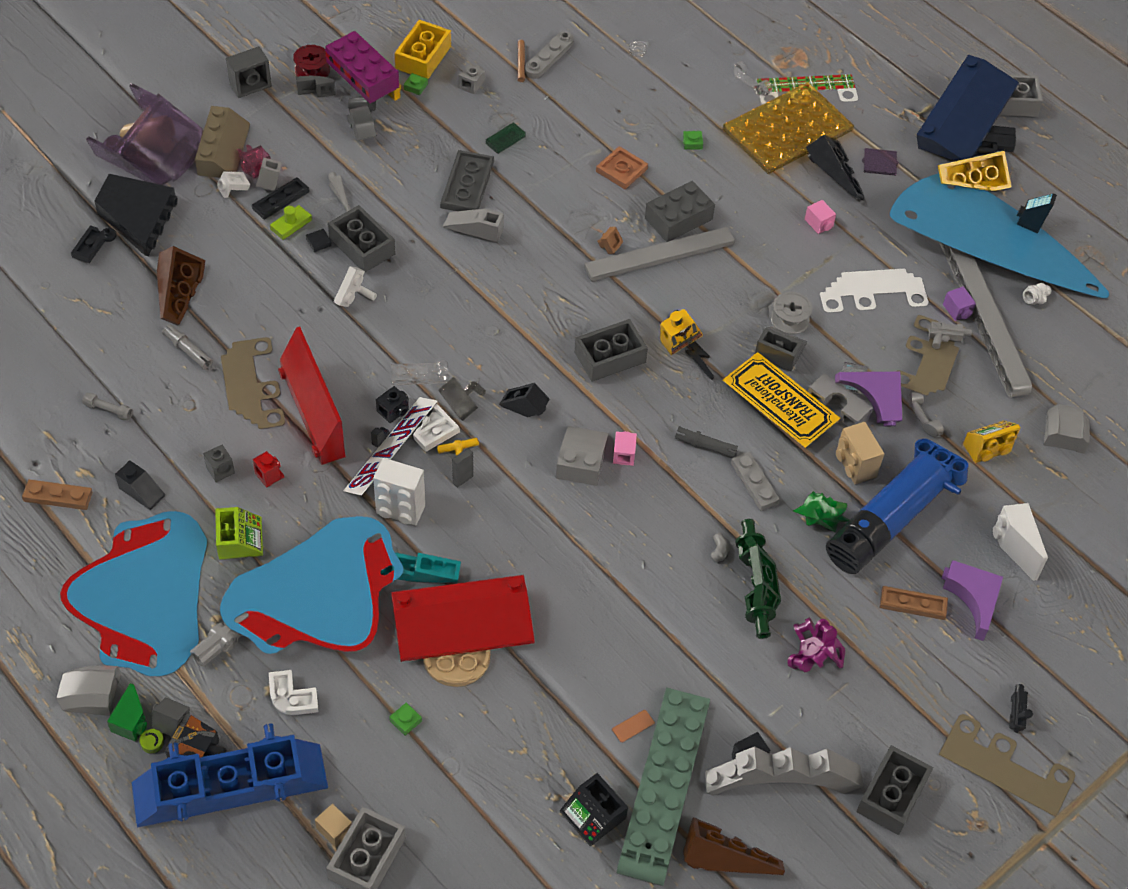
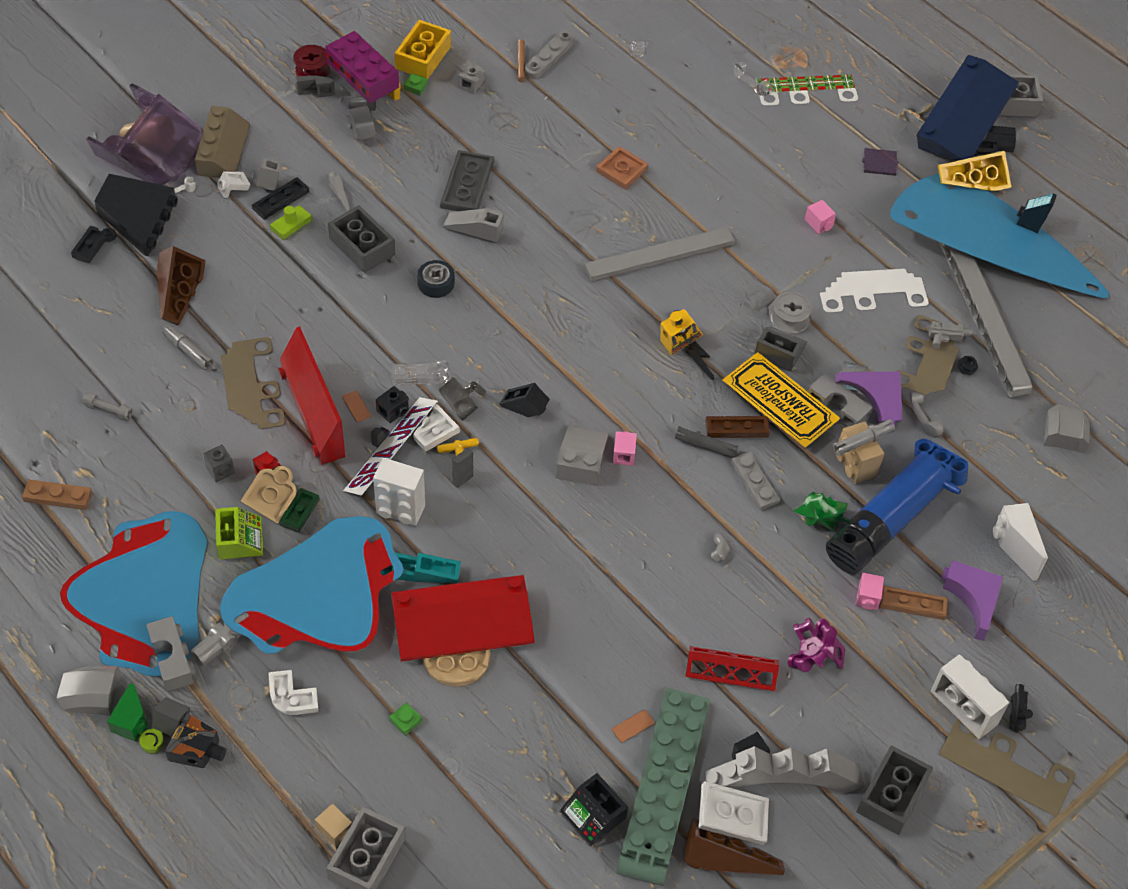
(139, 485): black slope -> none
(175, 669): none -> light grey arch
(188, 185): none -> white hand
(227, 780): blue piece -> none
(248, 72): dark grey brick -> none
(252, 160): clear pink brick -> none
(271, 493): none -> tan plate
(299, 510): none -> dark green plate
(318, 240): black tile -> none
(350, 285): white plate -> none
(356, 406): none -> nougat sticker
(436, 278): none -> black wheel
(505, 138): clear green tile -> none
(610, 240): medium nougat tile -> none
(610, 350): dark grey brick -> none
(679, 211): dark grey brick -> none
(692, 140): bright green plate -> none
(734, 813): none -> white tile
(735, 660): none -> red fence
(737, 426): none -> reddish brown plate
(766, 596): dark green plate -> none
(786, 126): clear yellow plate -> none
(832, 159): black wedge -> none
(869, 591): none -> bright pink brick
(872, 433): none -> light grey pin
(959, 304): medium lavender brick -> none
(967, 365): none -> black plate
(969, 696): none -> white brick
(991, 440): yellow slope -> none
(1036, 294): white piece -> none

